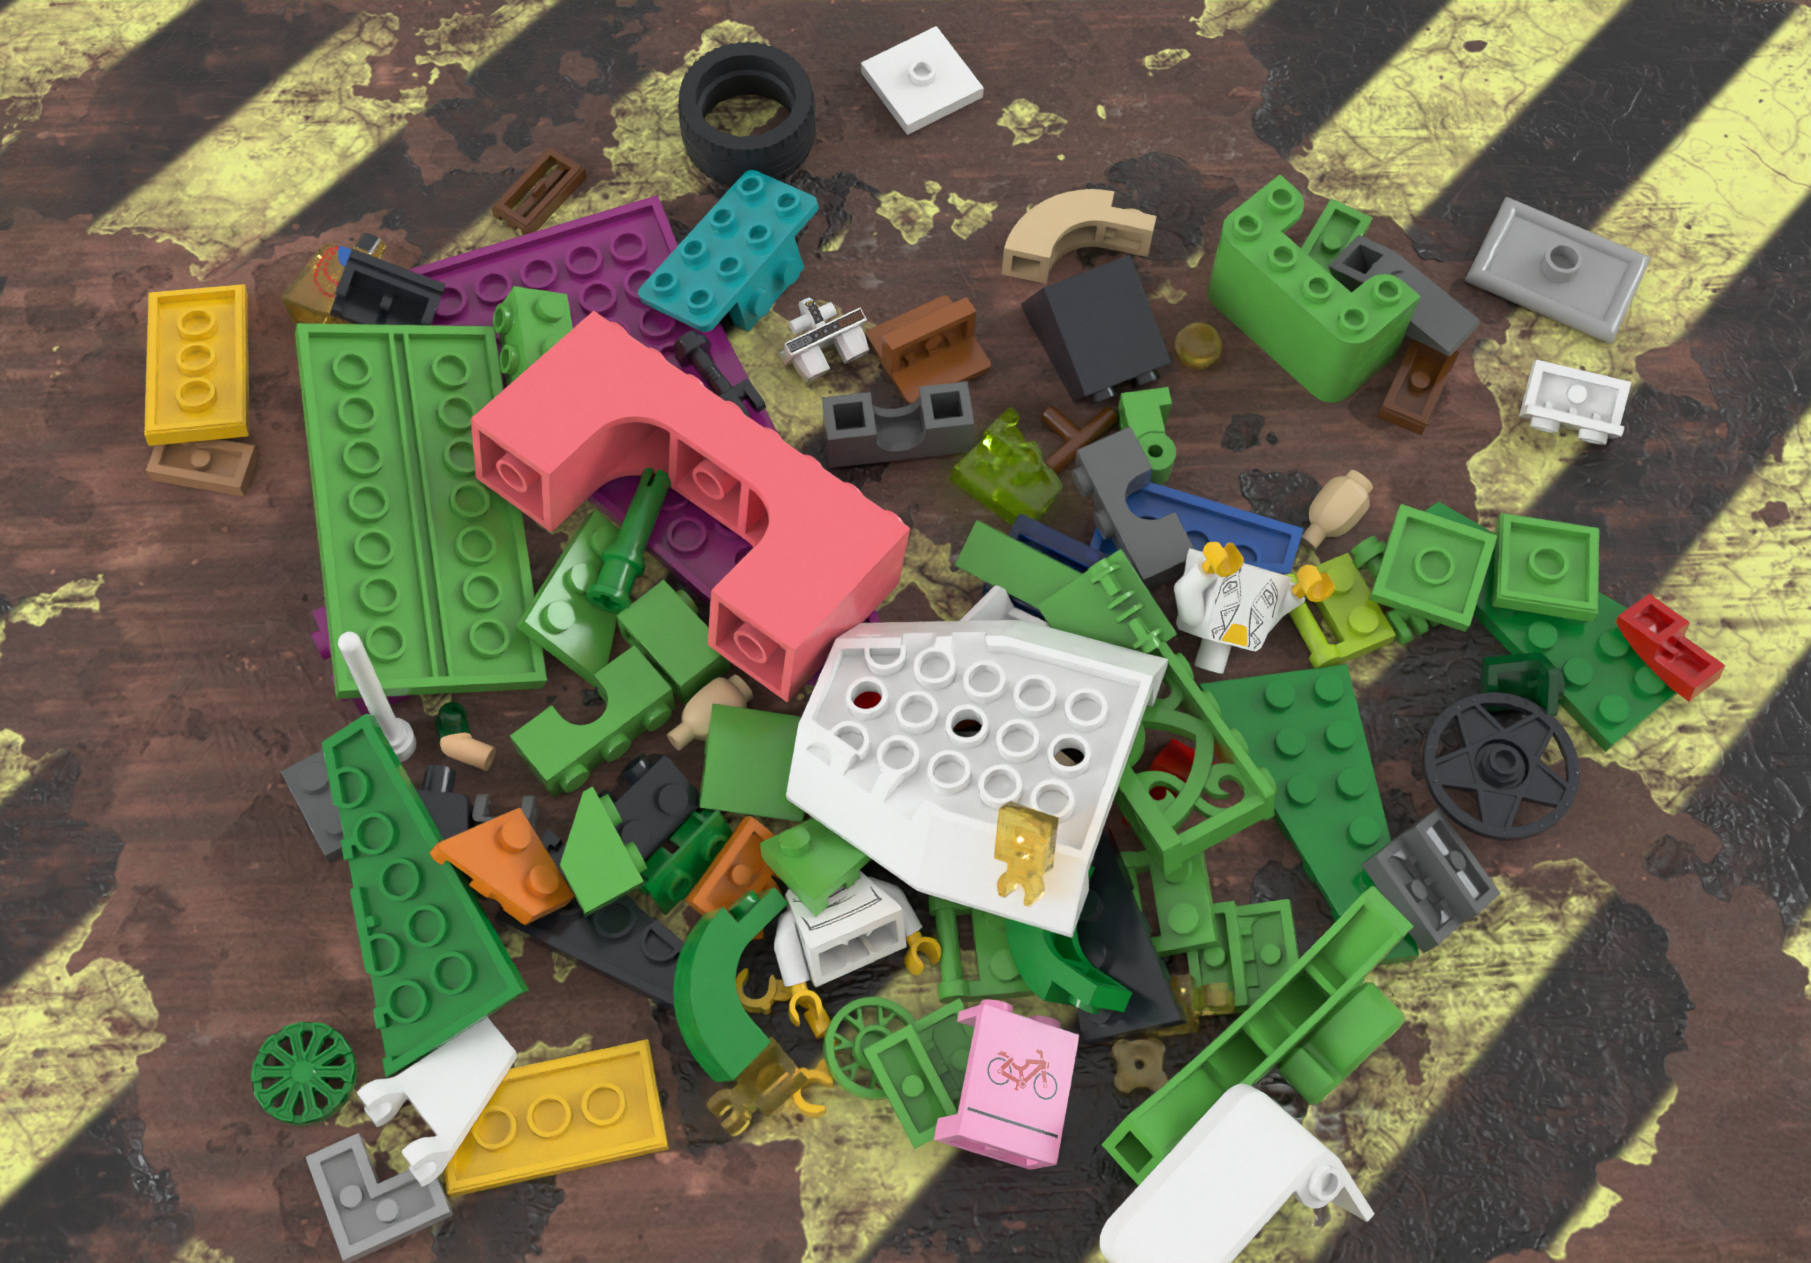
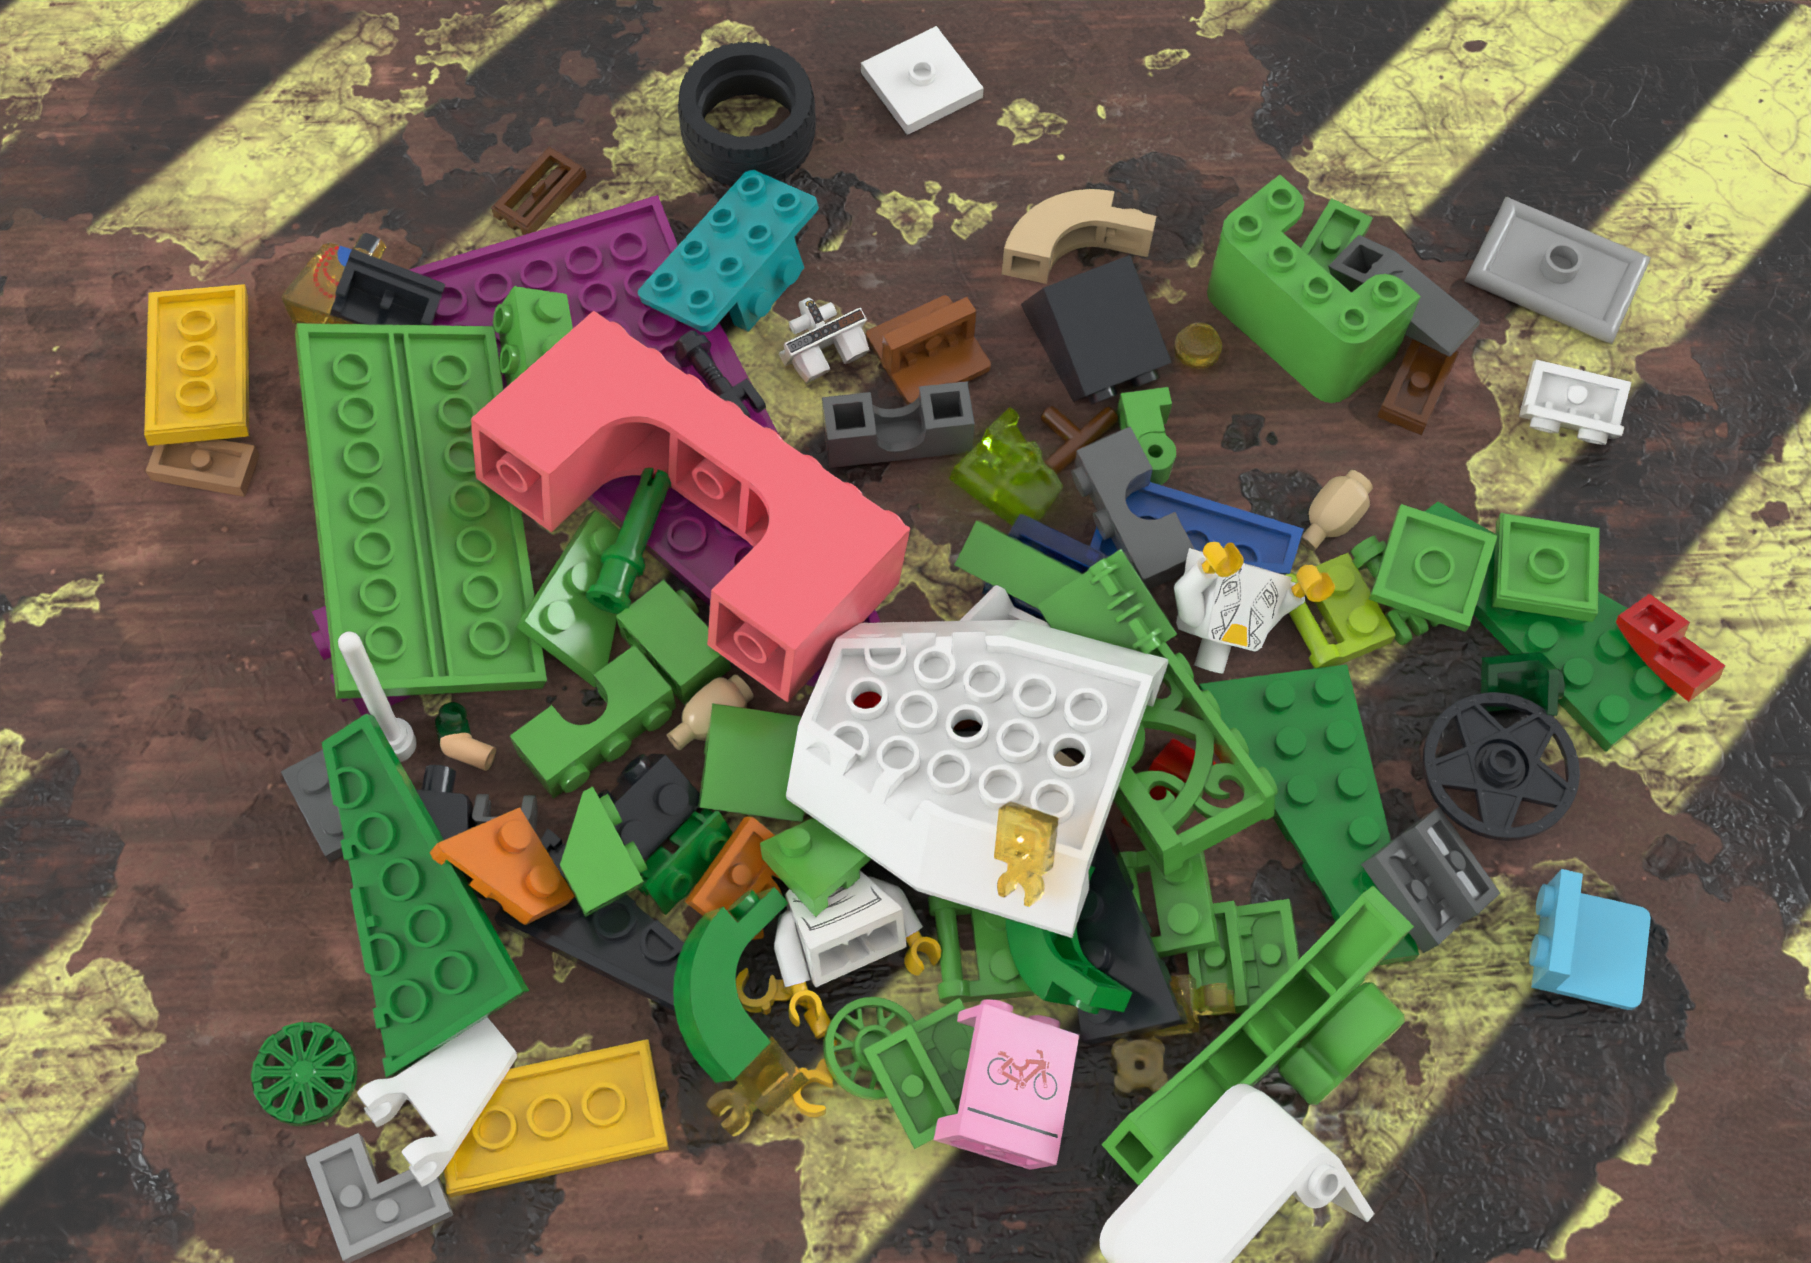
(1589, 944): none -> medium azure bracket

